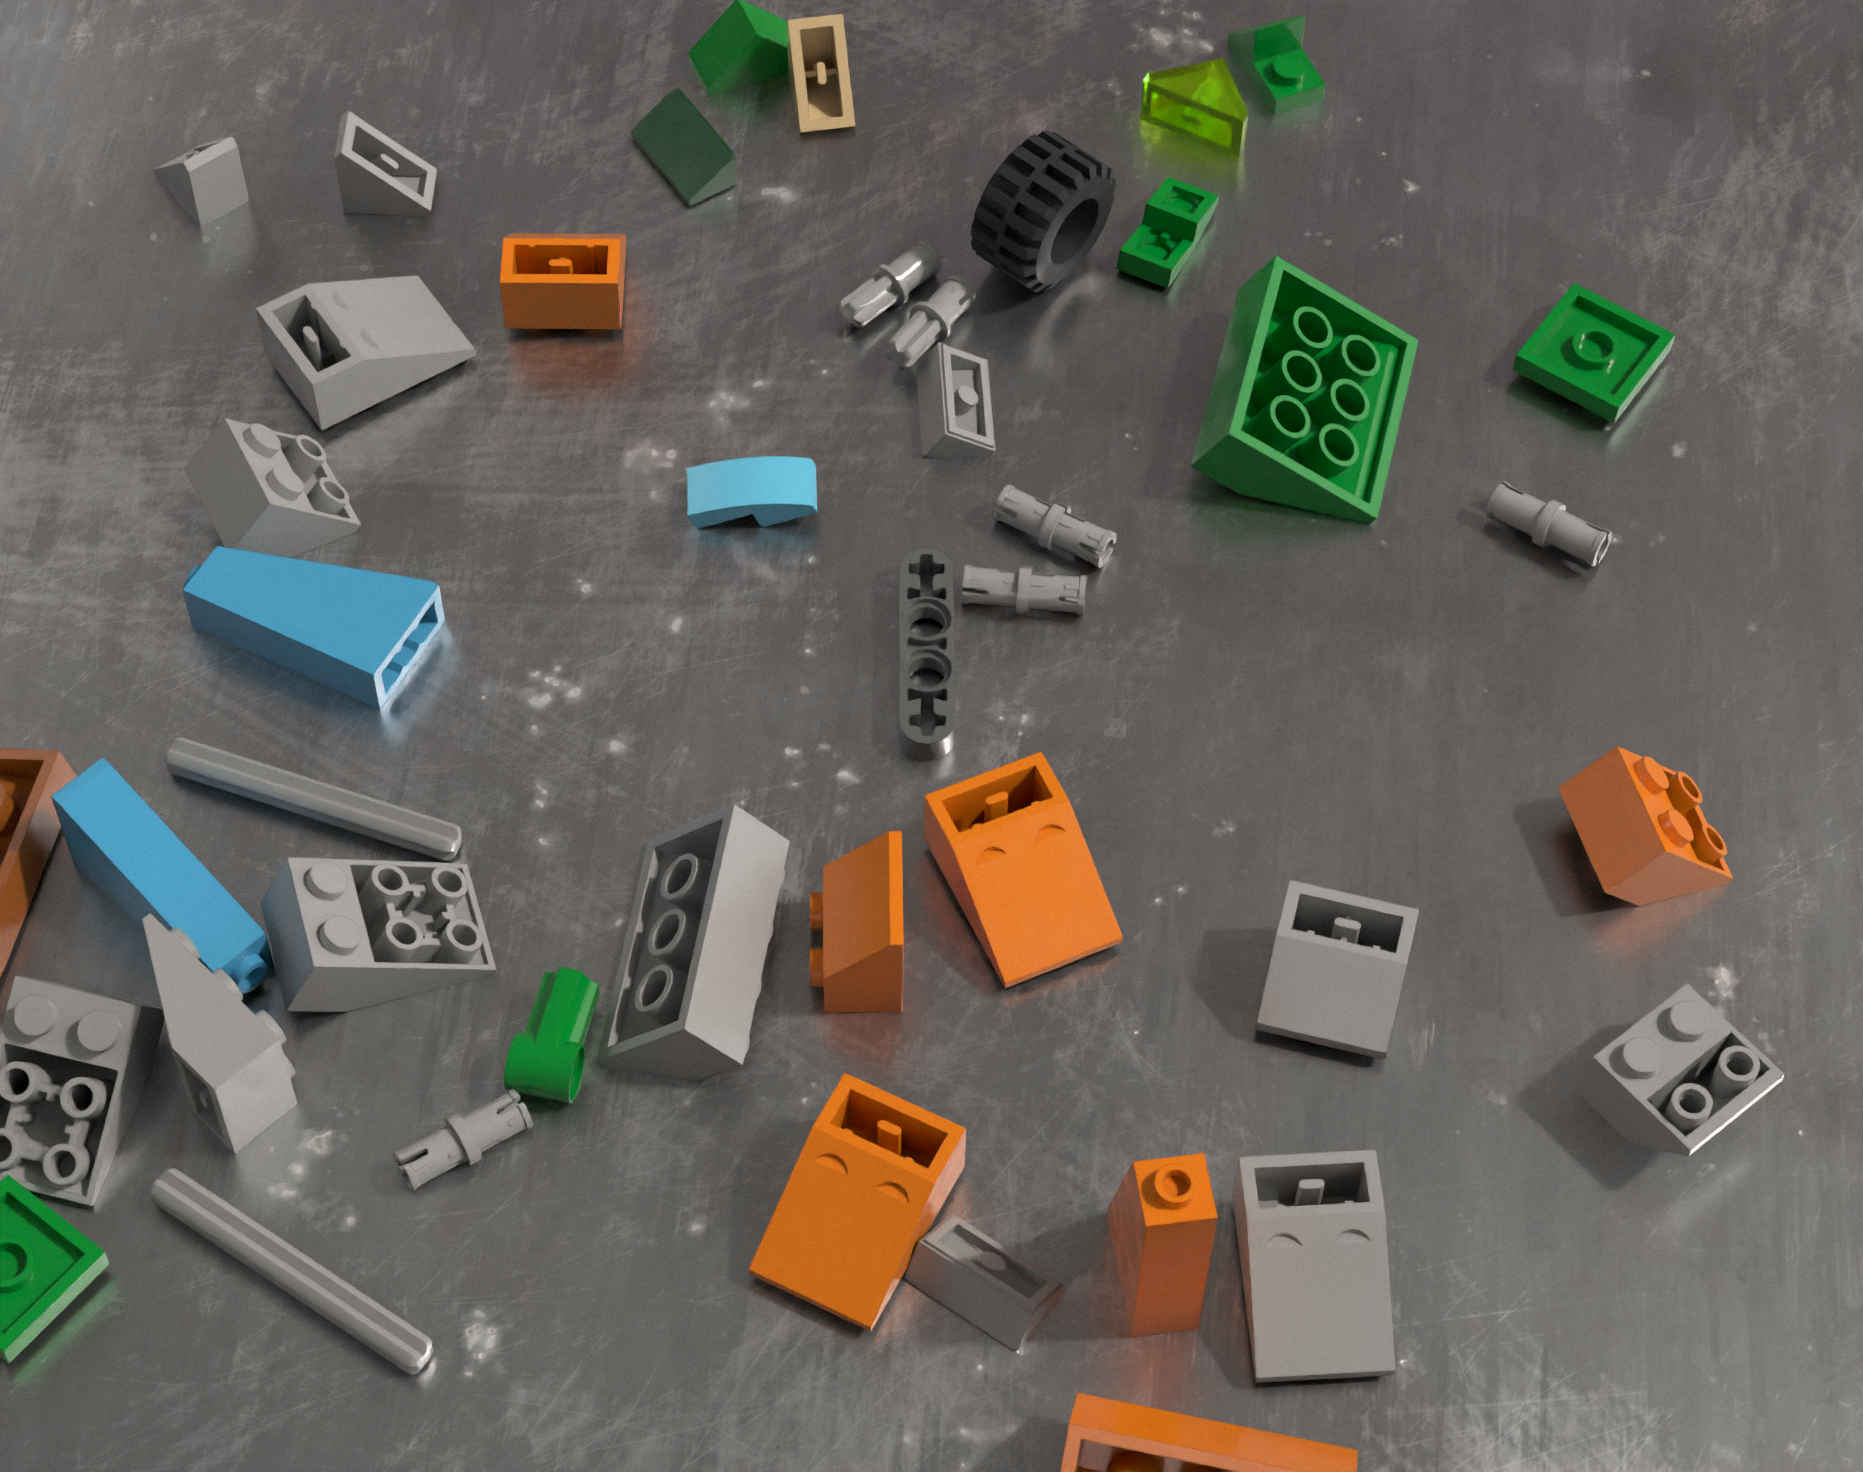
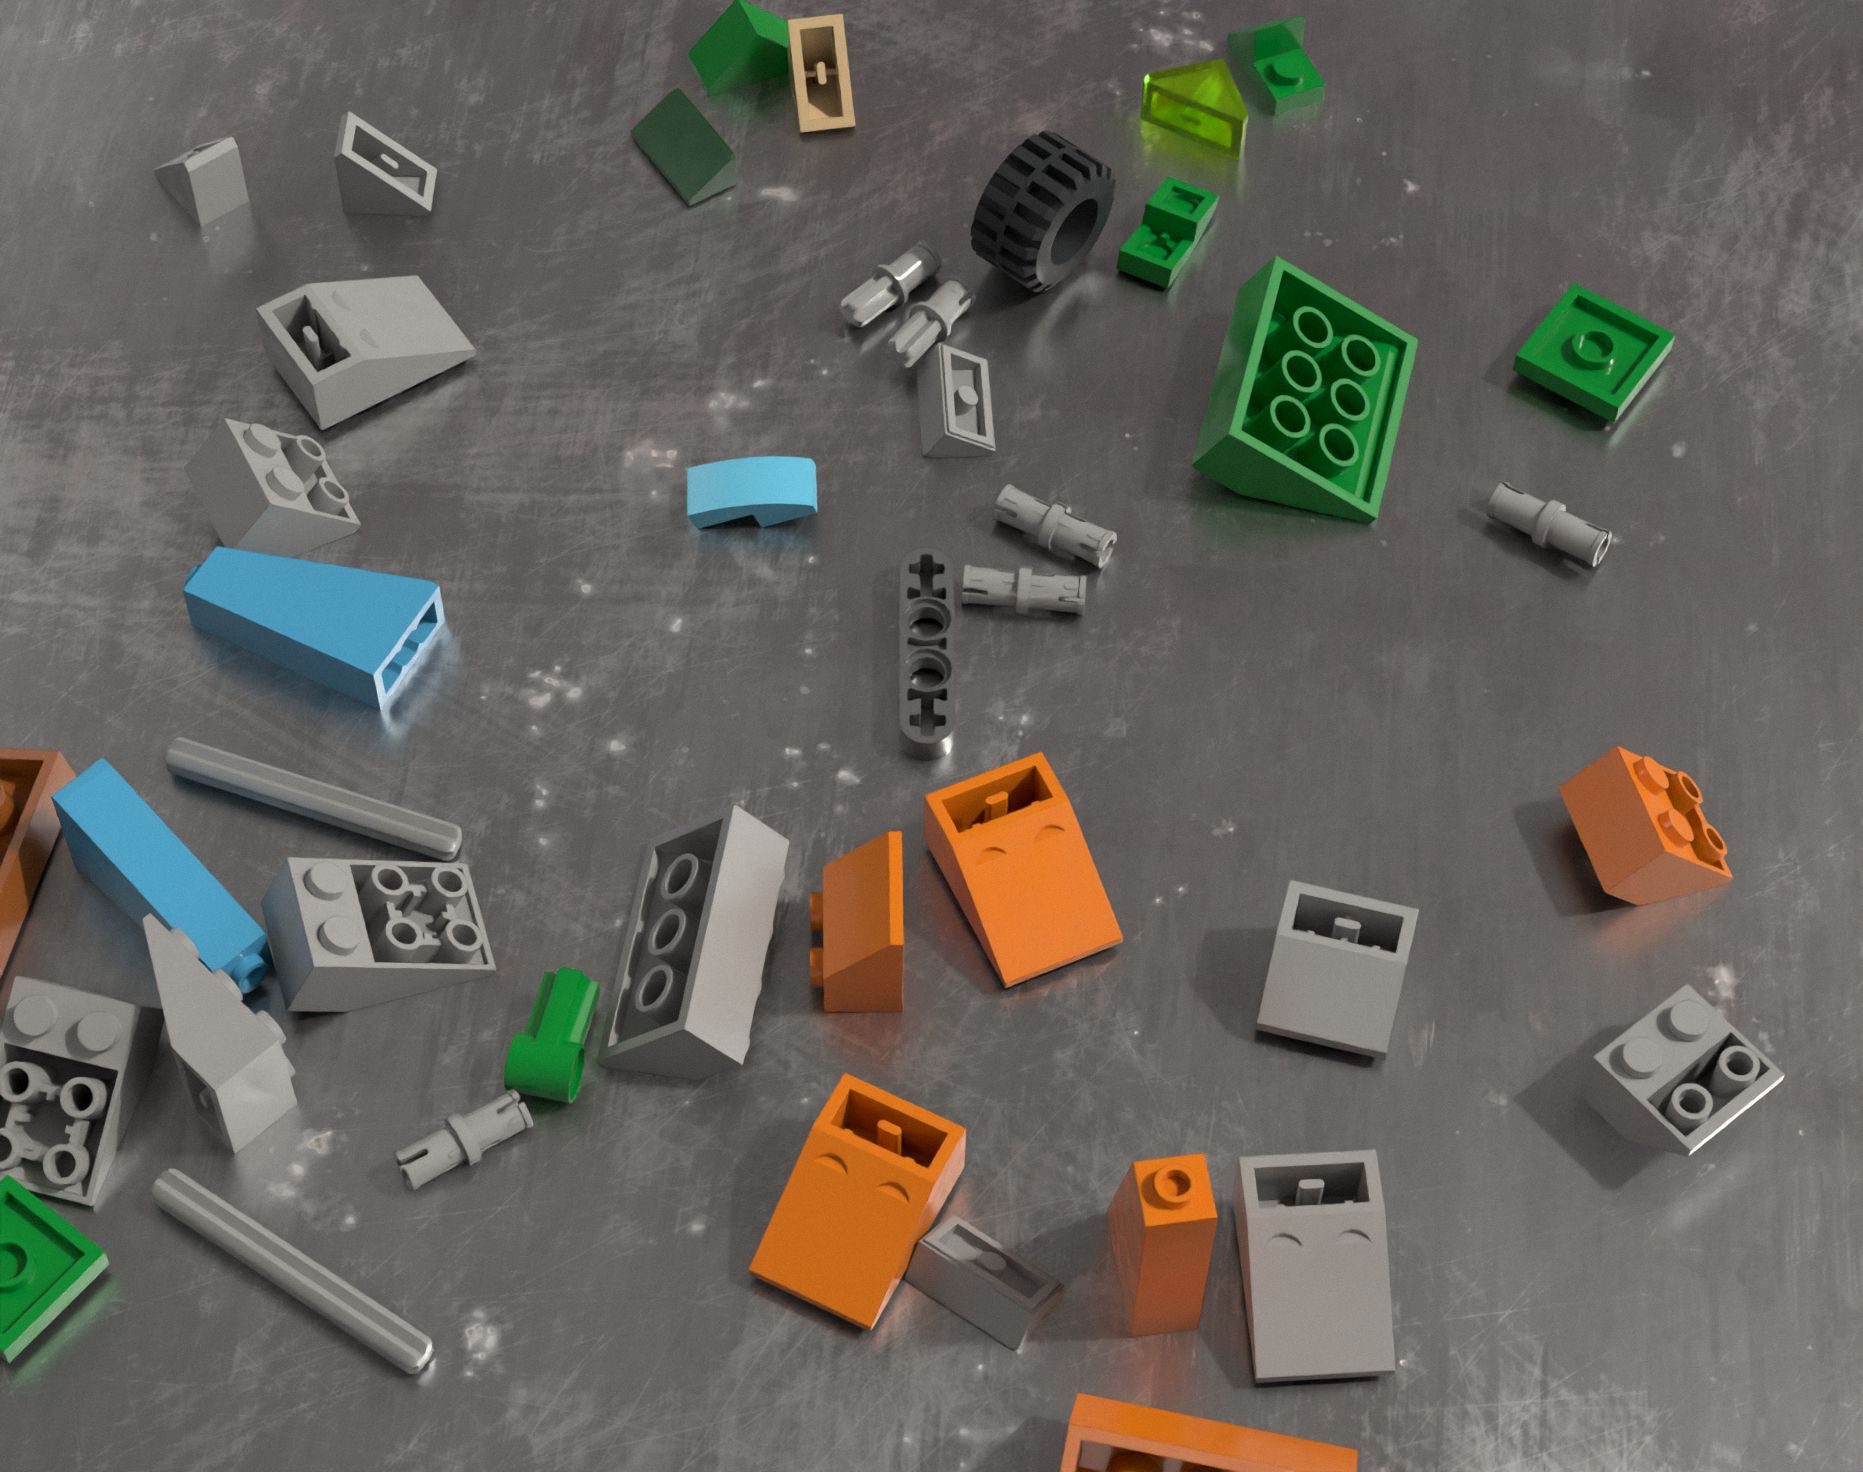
(563, 280): orange slope -> none

